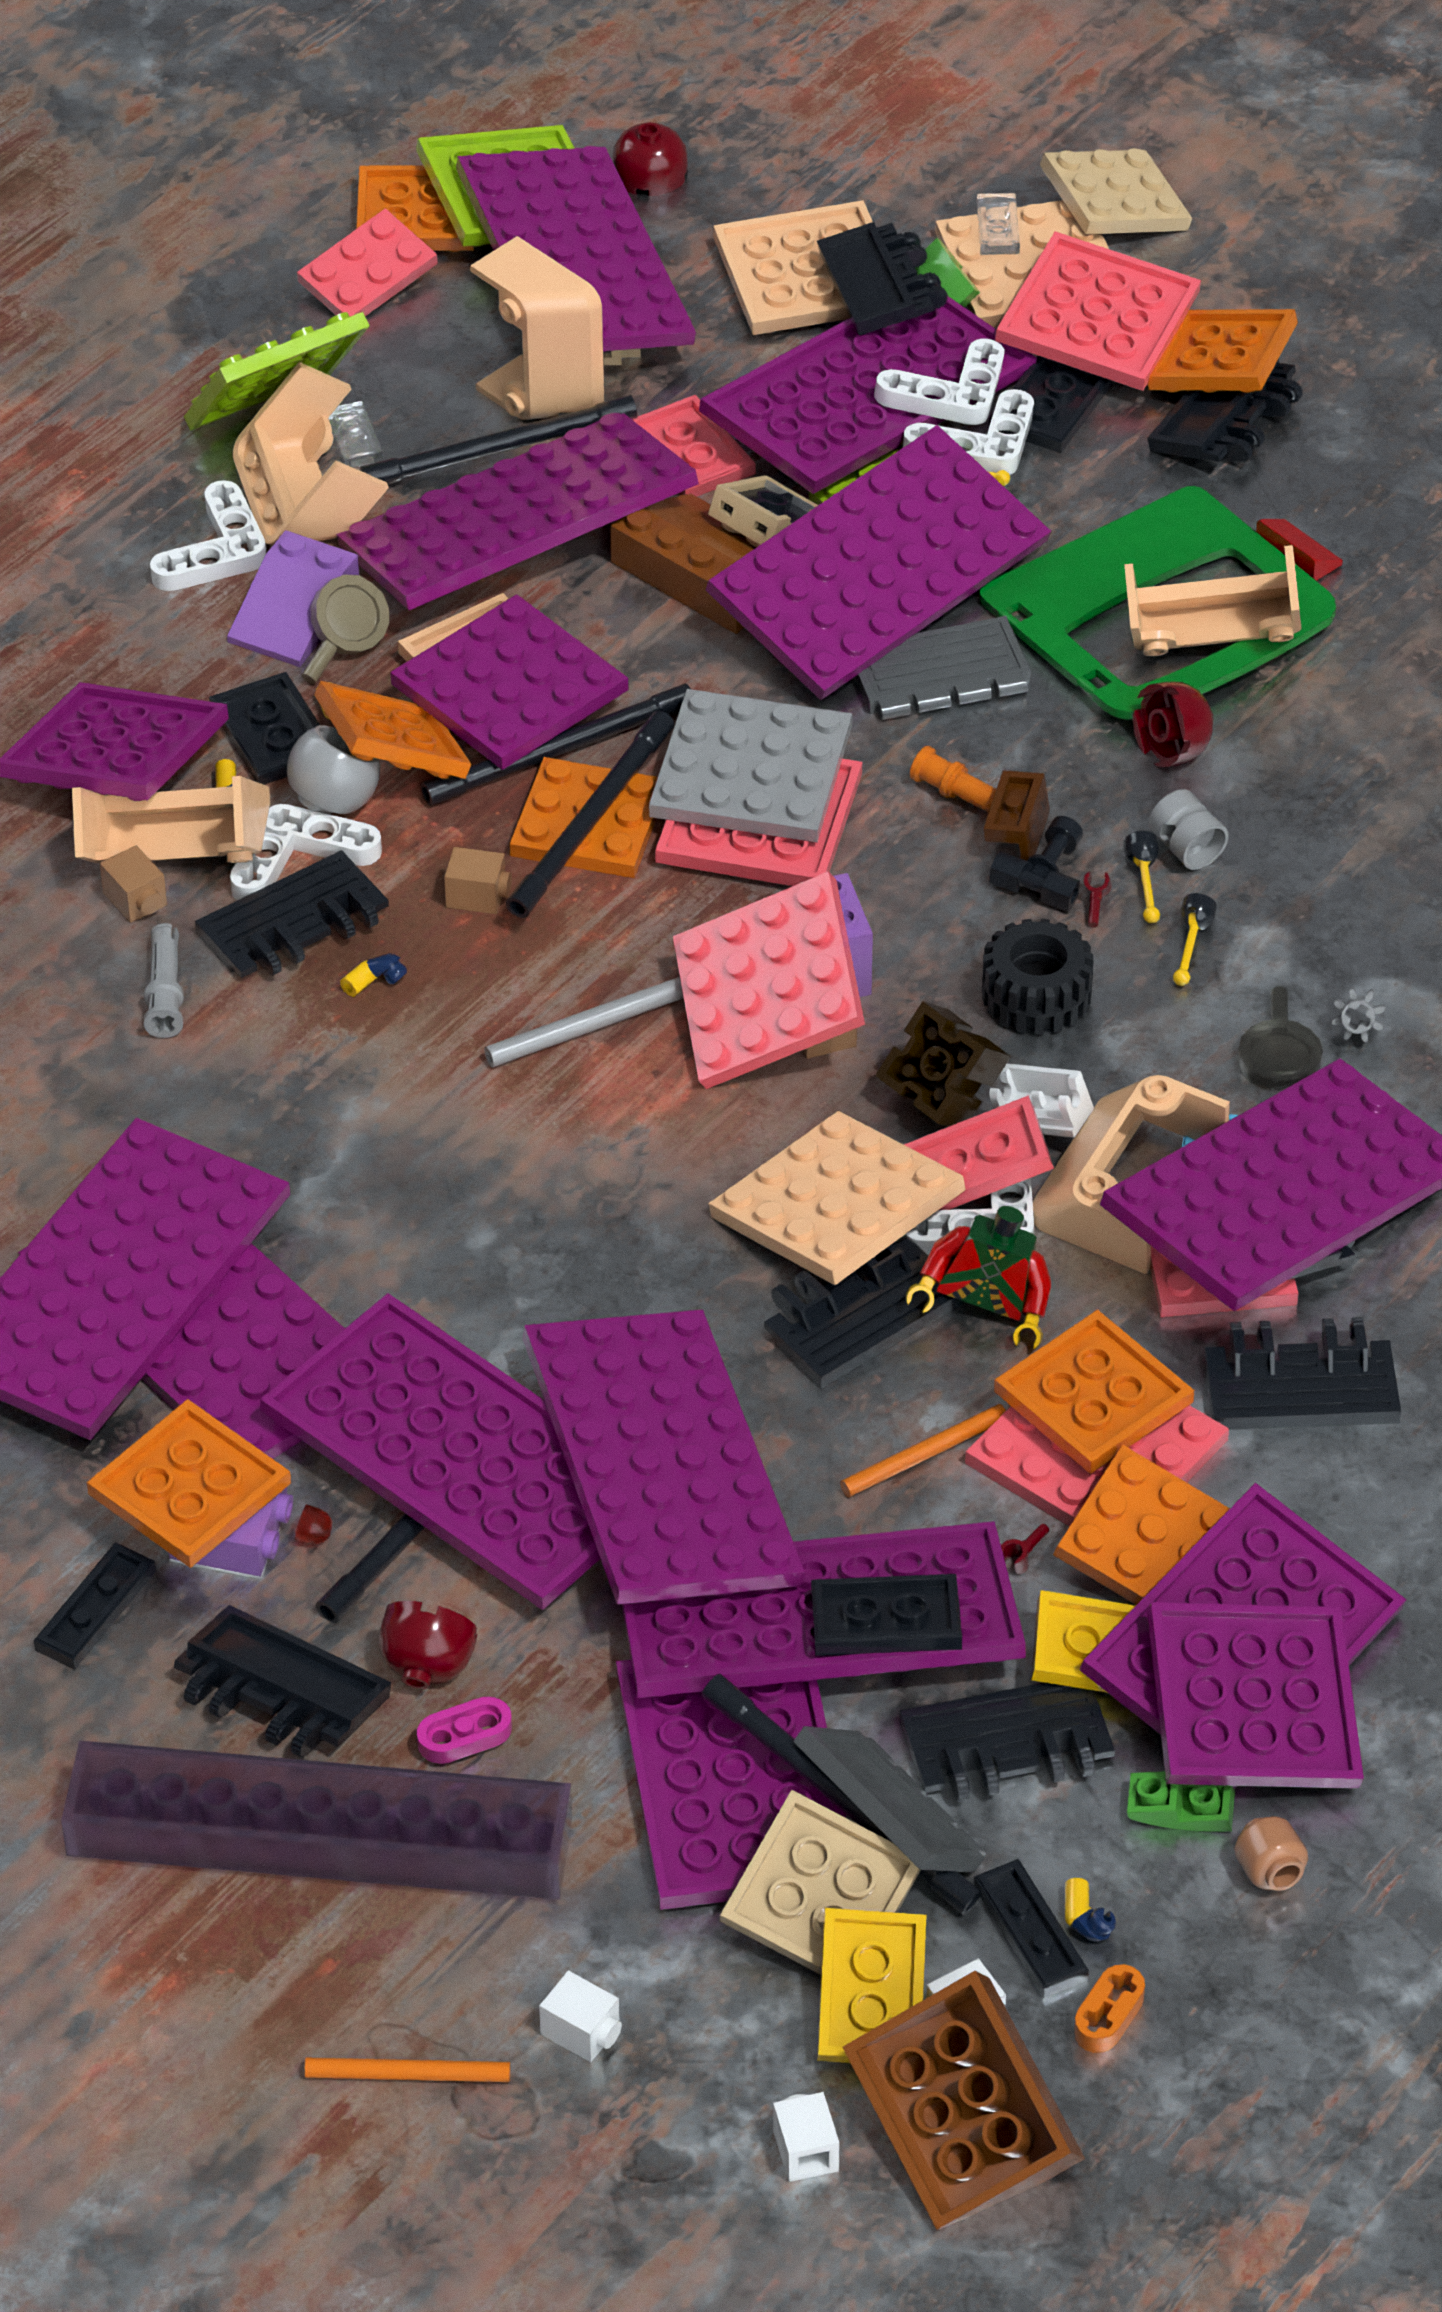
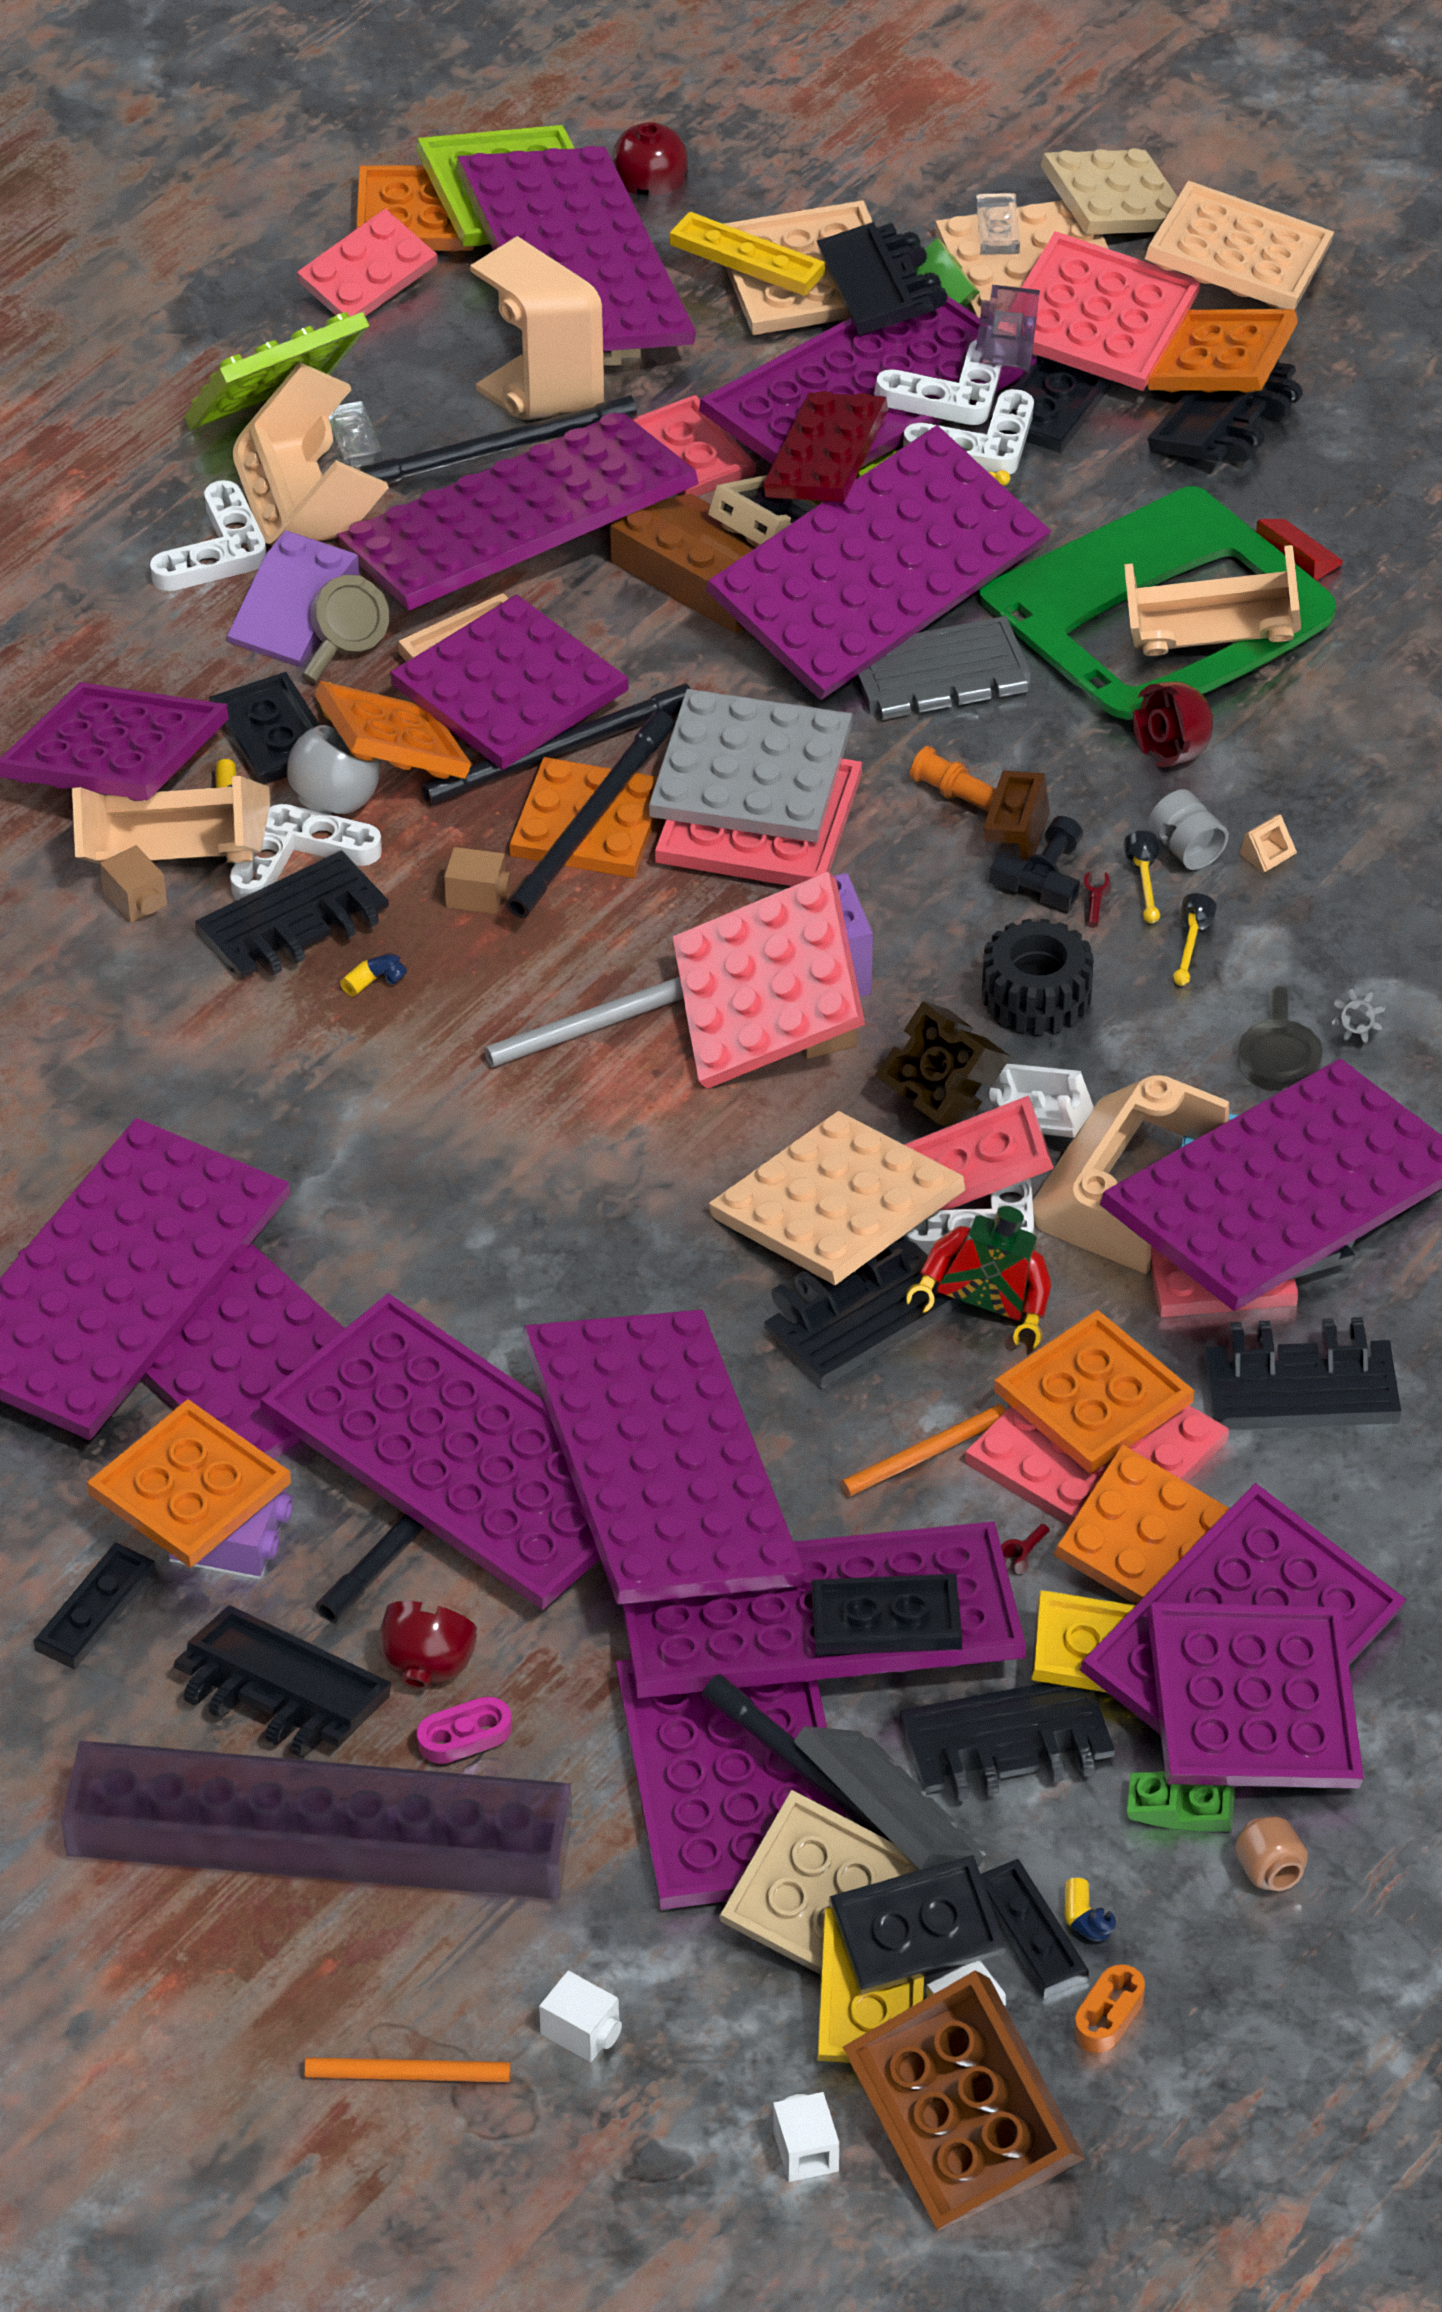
(163, 992): light grey pin -> none
(313, 1526): clear red hinge -> none
(747, 253): none -> yellow plate
(826, 446): none -> dark red plate
(917, 1924): none -> black tile
(1010, 326): none -> clear purple window
(1239, 246): none -> light nougat plate
(1268, 844): none -> light nougat slope

